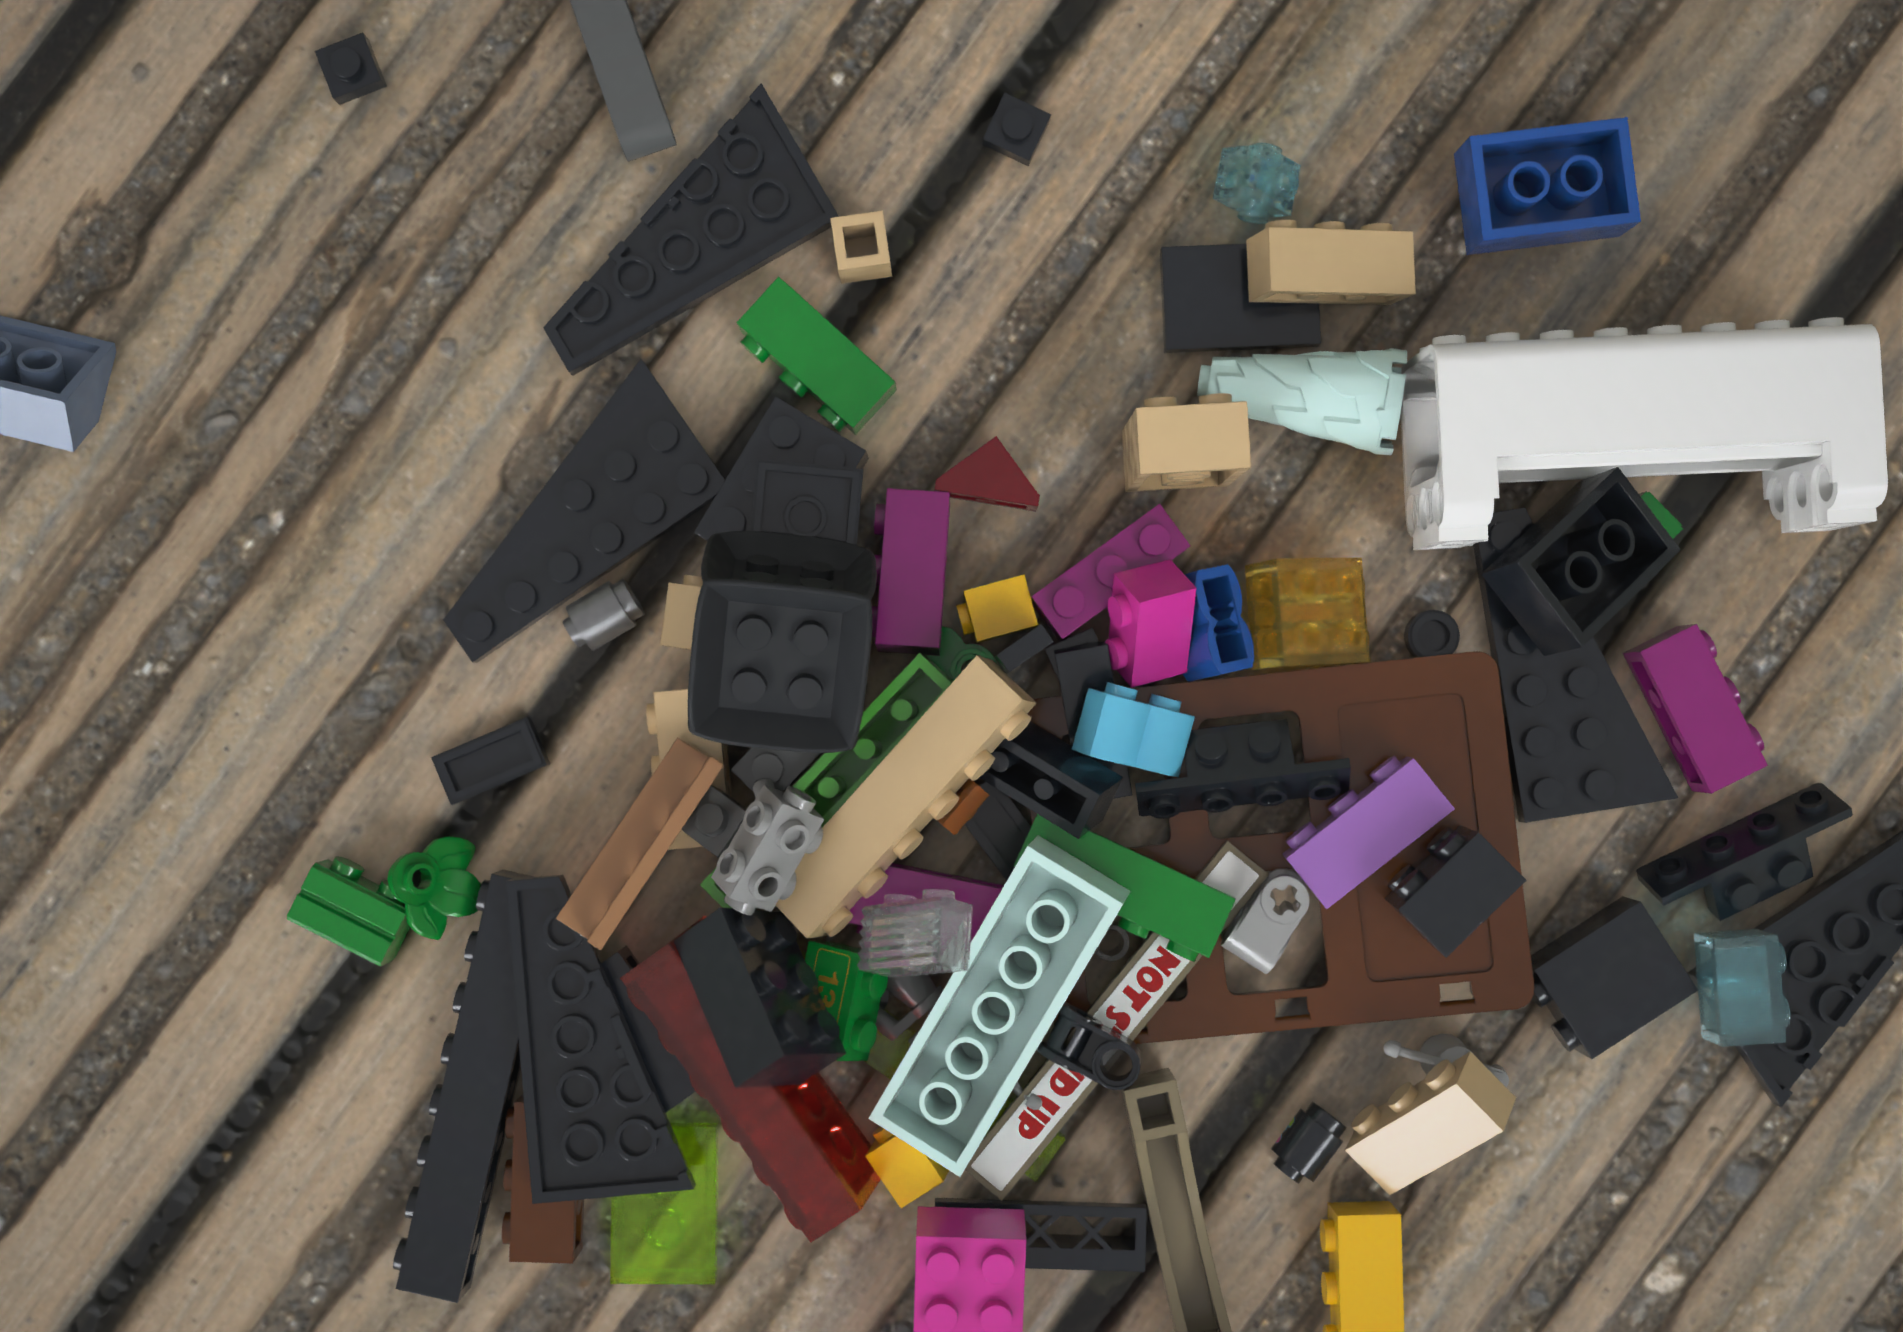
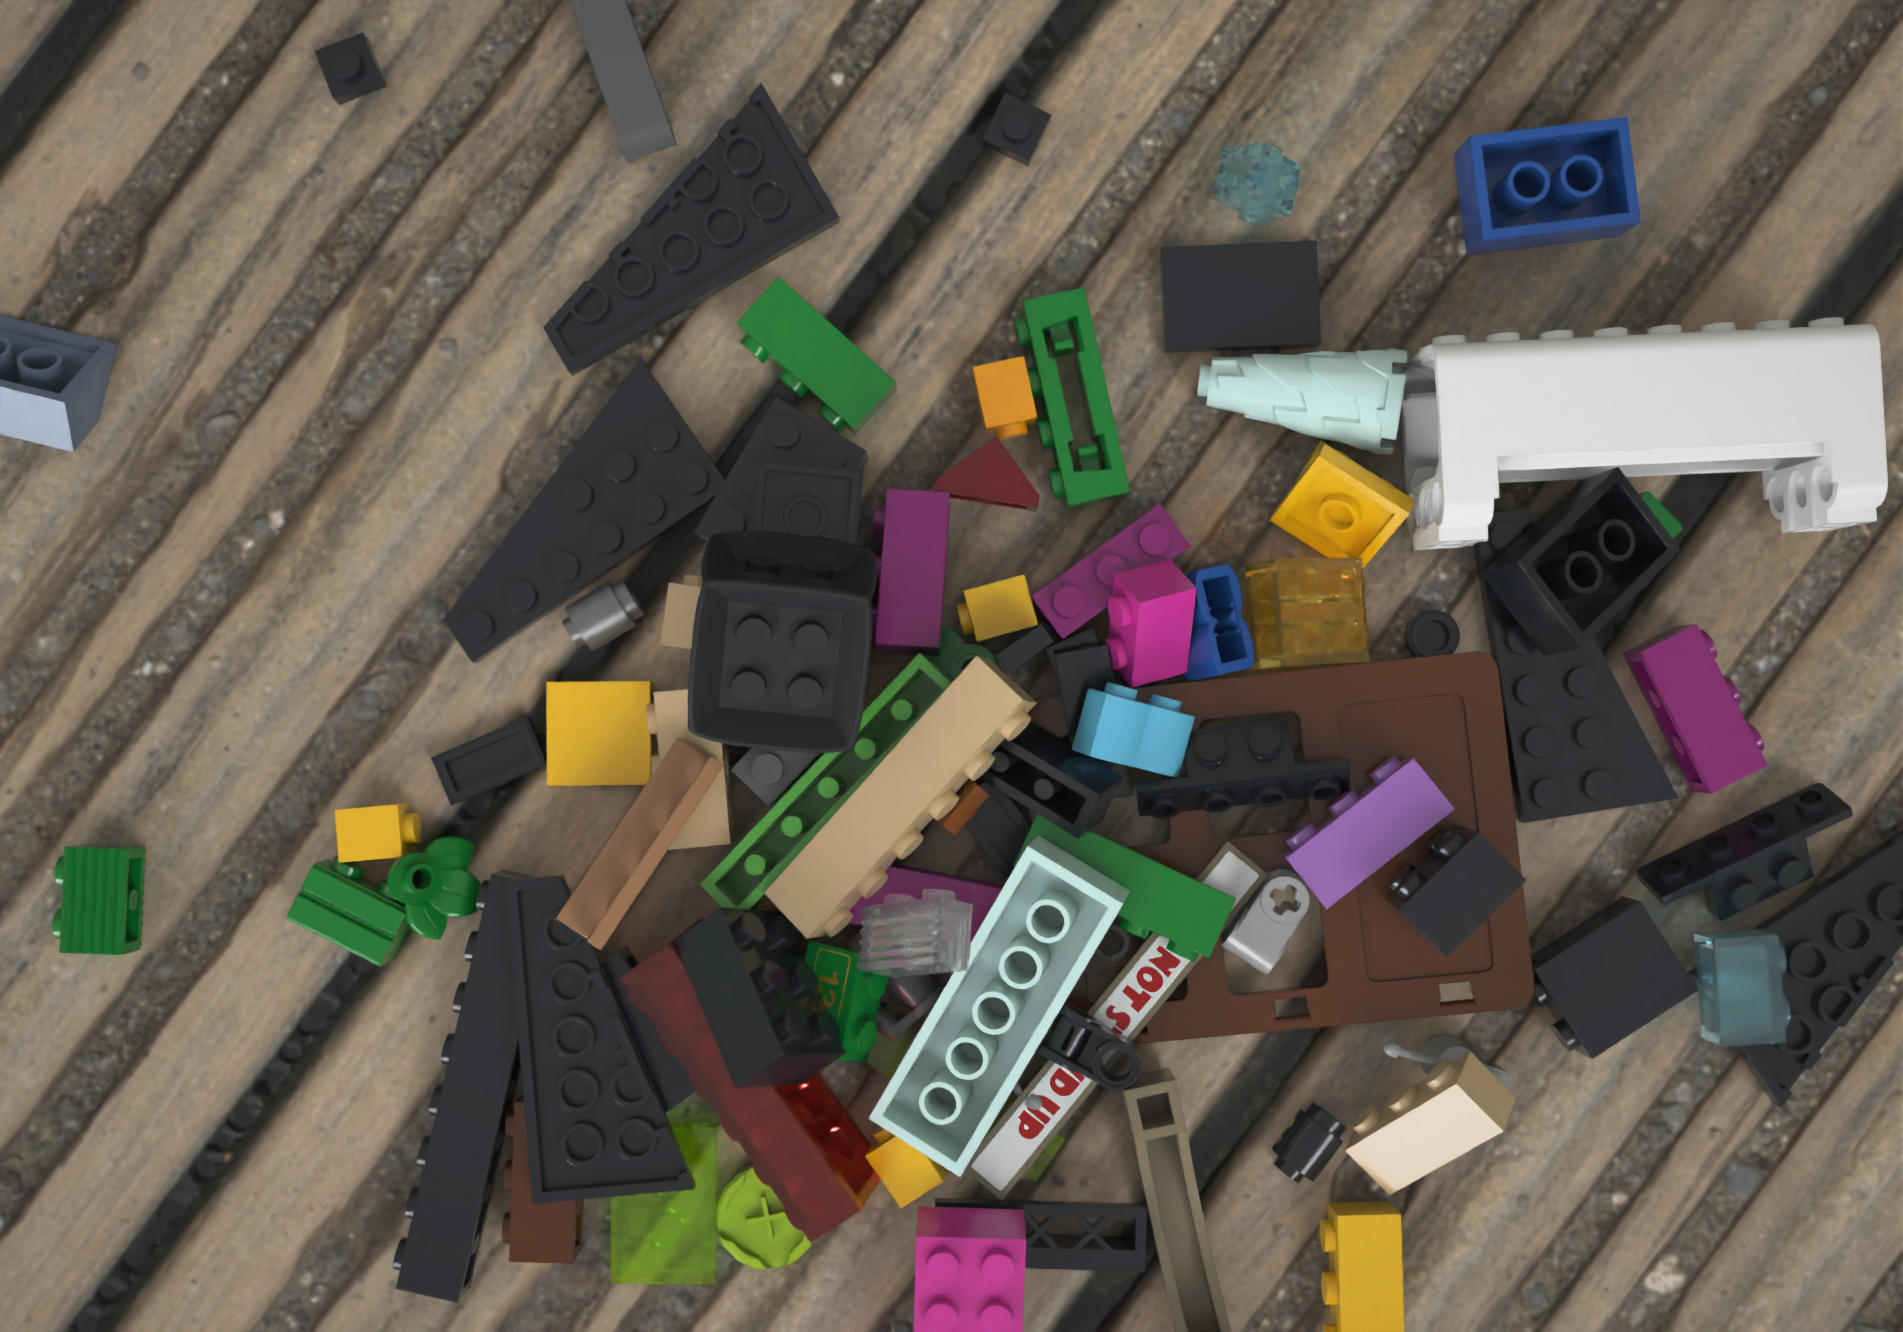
(100, 899): none -> green brick
(377, 831): none -> yellow brick
(598, 733): none -> yellow tile
(715, 821): dark grey plate -> none
(756, 1225): none -> lime tile
(768, 848): light grey brick -> none
(861, 247): tan brick -> none
(1004, 398): none -> light orange brick
(1053, 317): none -> green brick
(1186, 444): tan brick -> none
(1330, 264): tan brick -> none
(1341, 507): none -> yellow bracket

